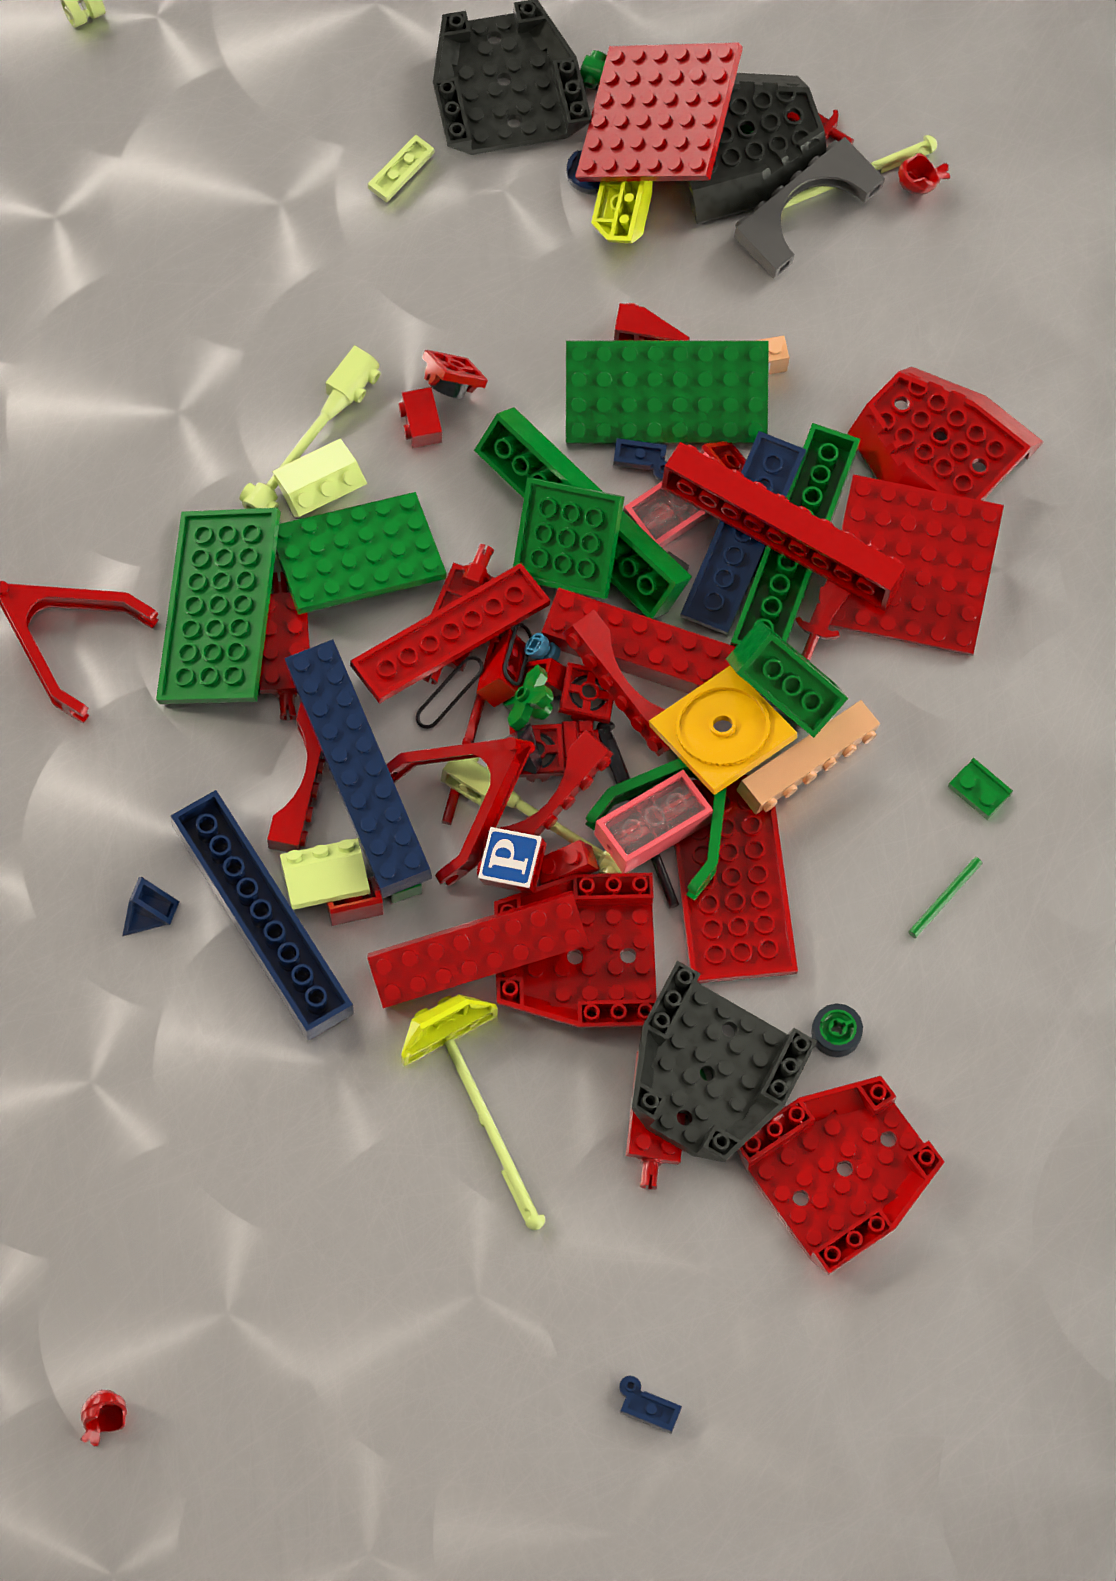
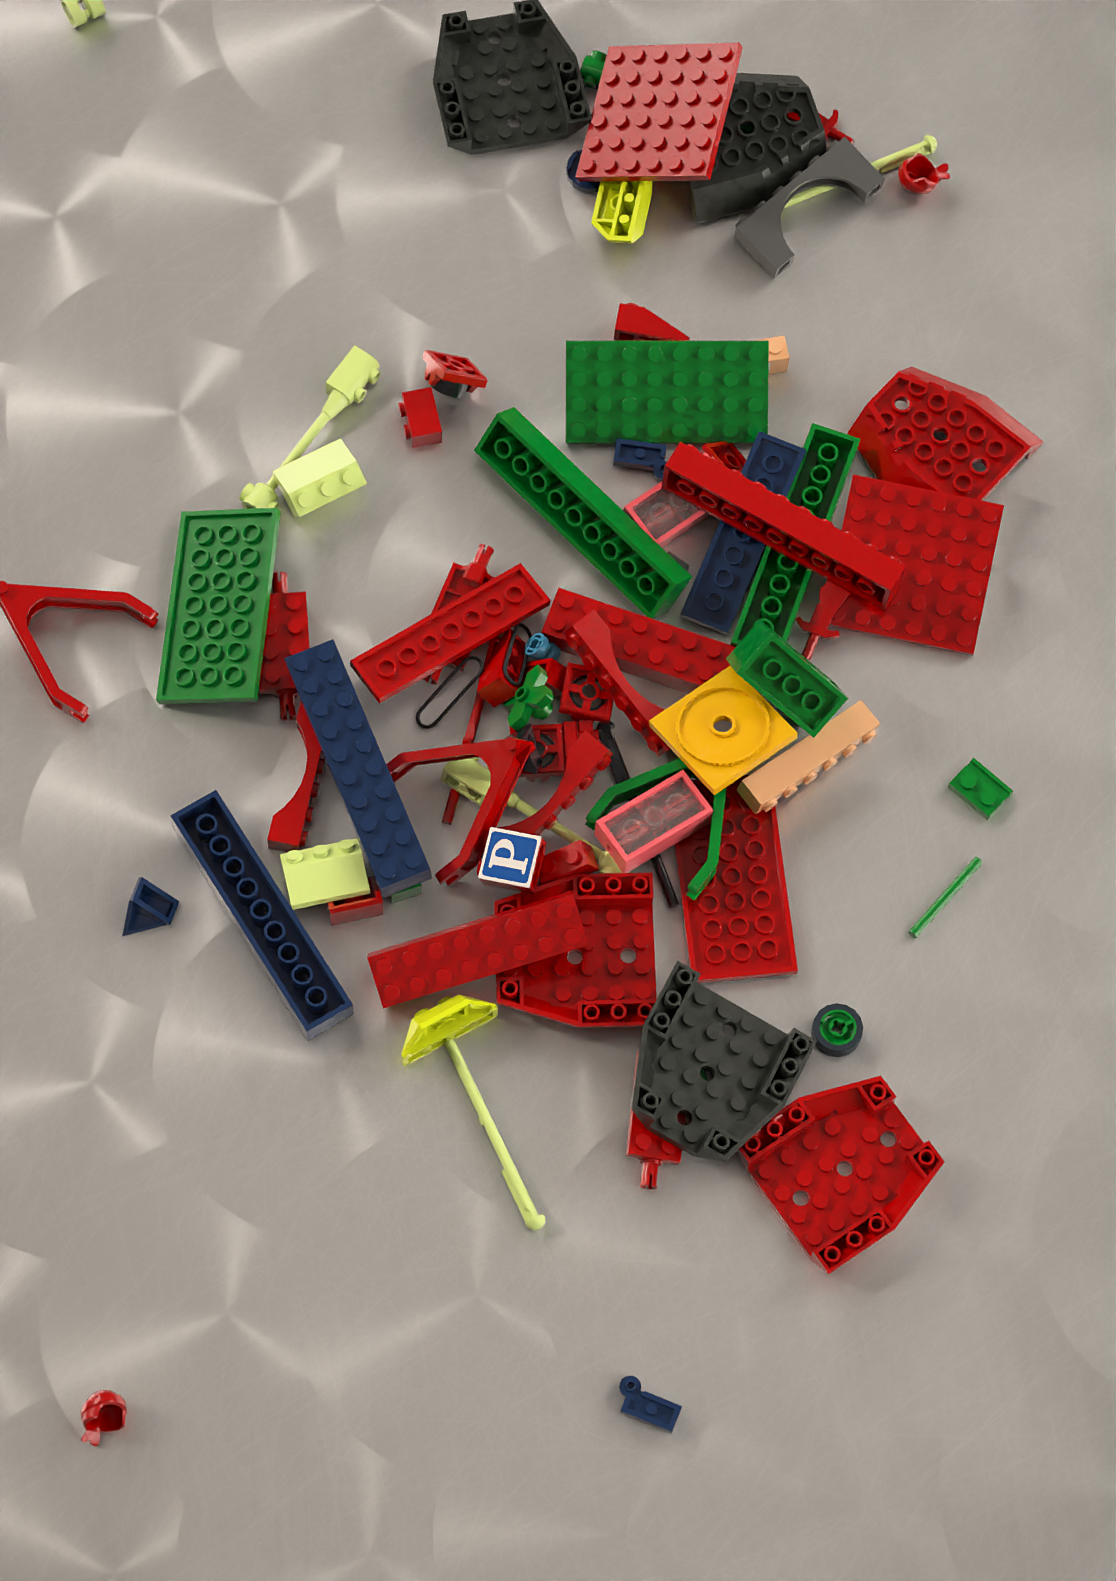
(358, 553): green plate -> none
(401, 168): yellowish green plate -> none
(569, 536): green plate -> none

